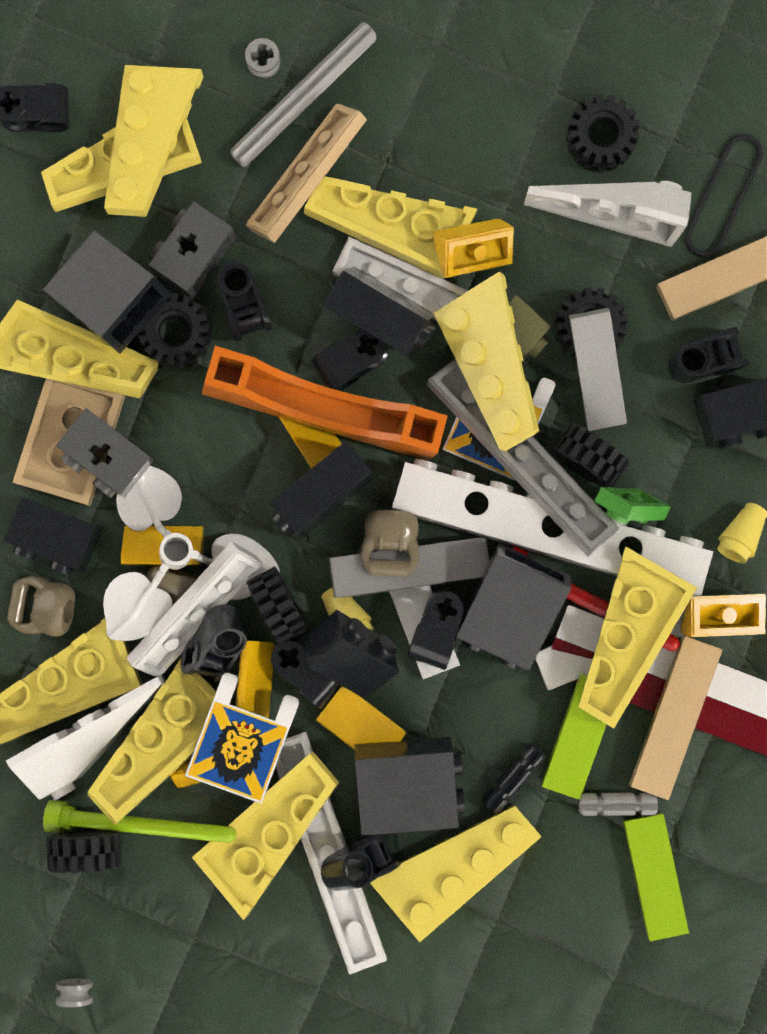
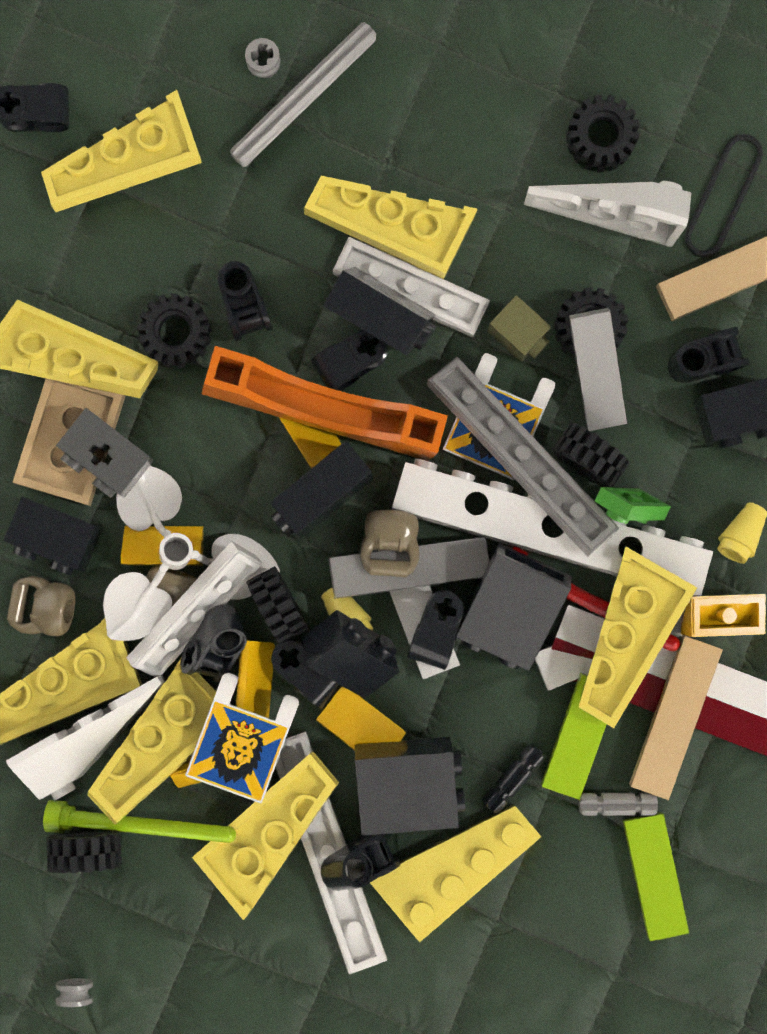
(107, 291): black brick -> none
(146, 132): light yellow wing -> none
(190, 270): dark grey brick -> none
(306, 172): tan tile -> none
(474, 247): yellow slope -> none
(487, 351): light yellow wing -> none

